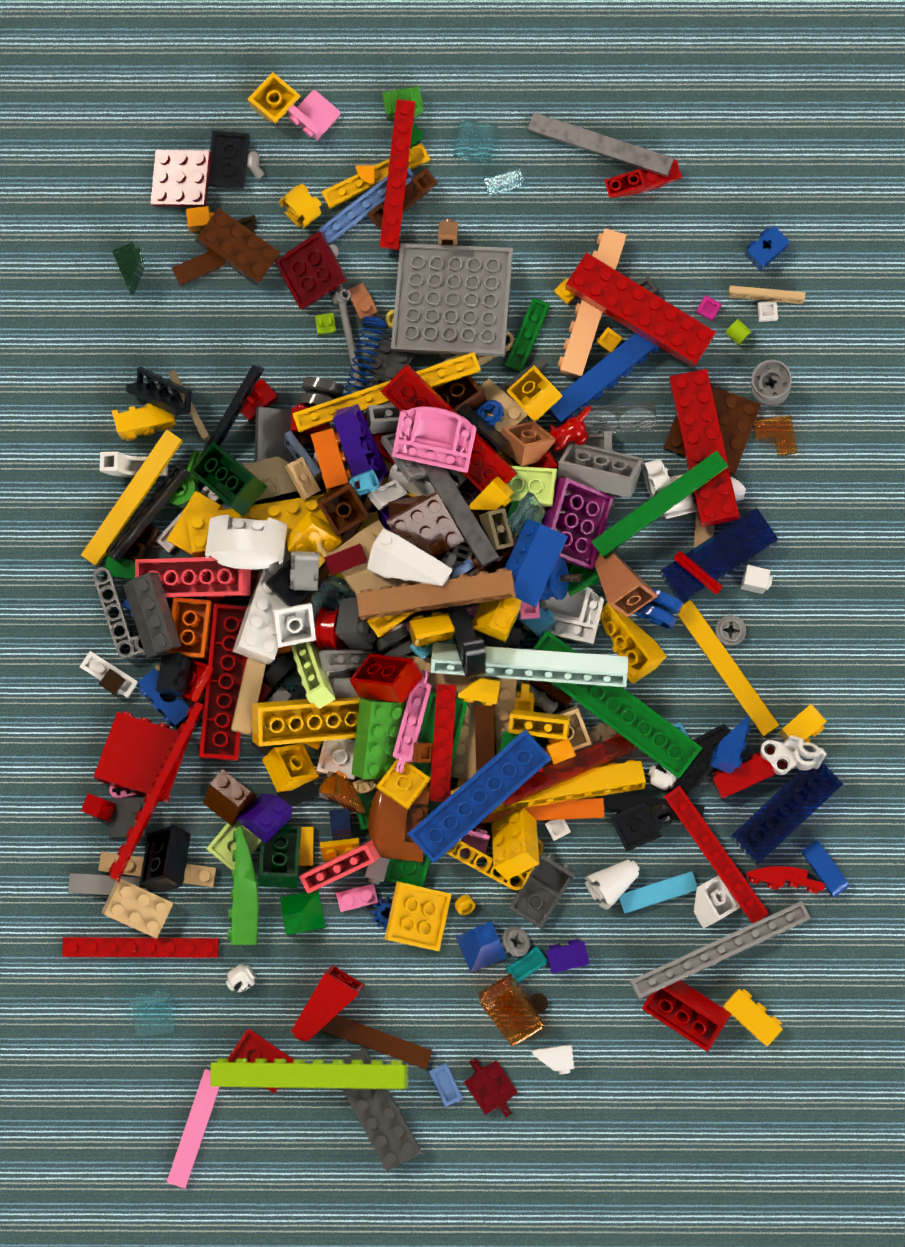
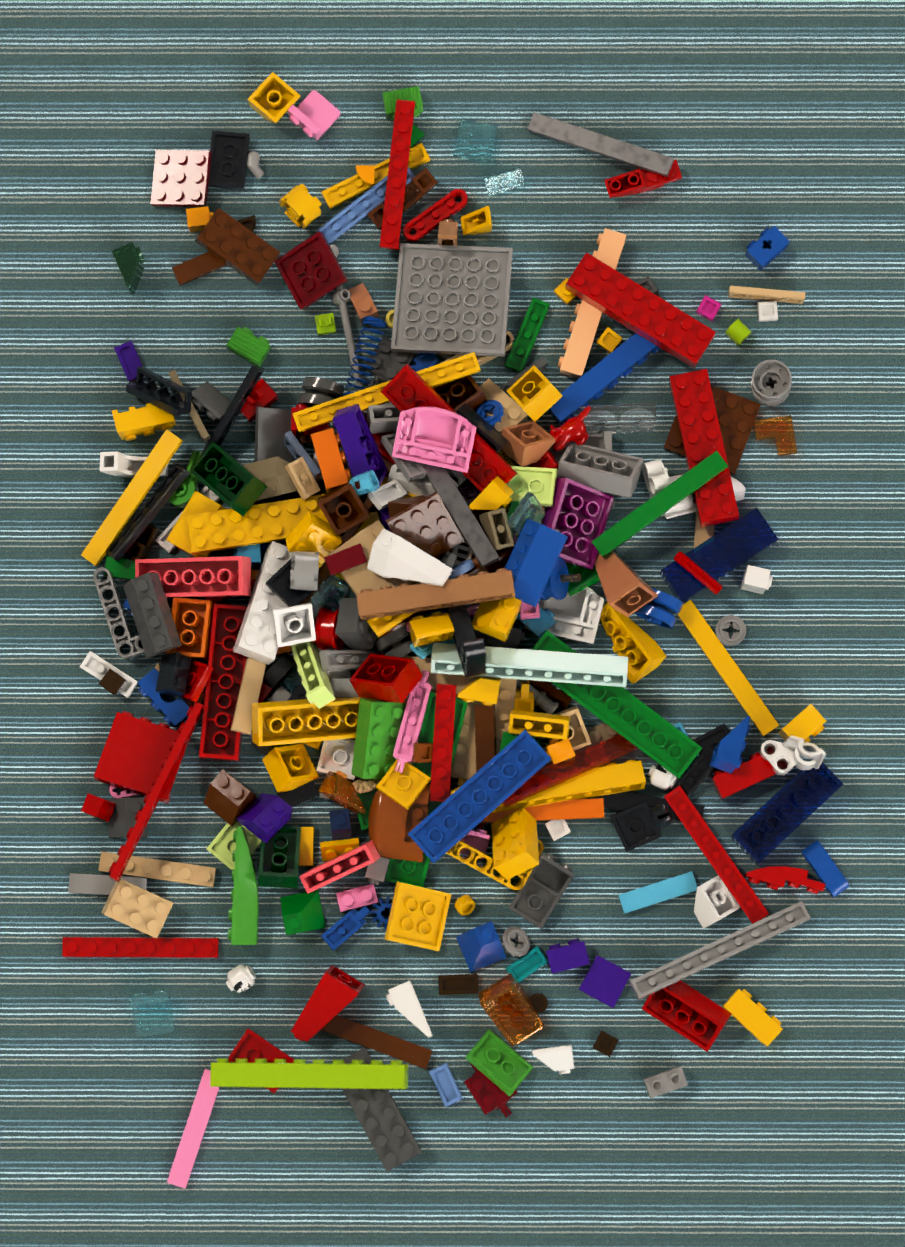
(129, 360): none -> dark purple tile
(165, 859): black slope -> none
(211, 401): none -> dark grey slope
(246, 542): white slope -> none
(249, 346): none -> bright green brick
(345, 927): none -> blue hinge
(407, 1003): none -> white slope
(424, 360): none -> blue plate
(437, 212): none -> red plate
(458, 984): none -> dark brown tile
(477, 222): none -> yellow slope
(499, 1062): none -> bright green tile
(605, 981): none -> dark purple tile
(605, 1043): none -> dark brown tile
(611, 882): white cone -> none
(665, 1082): none -> light grey brick

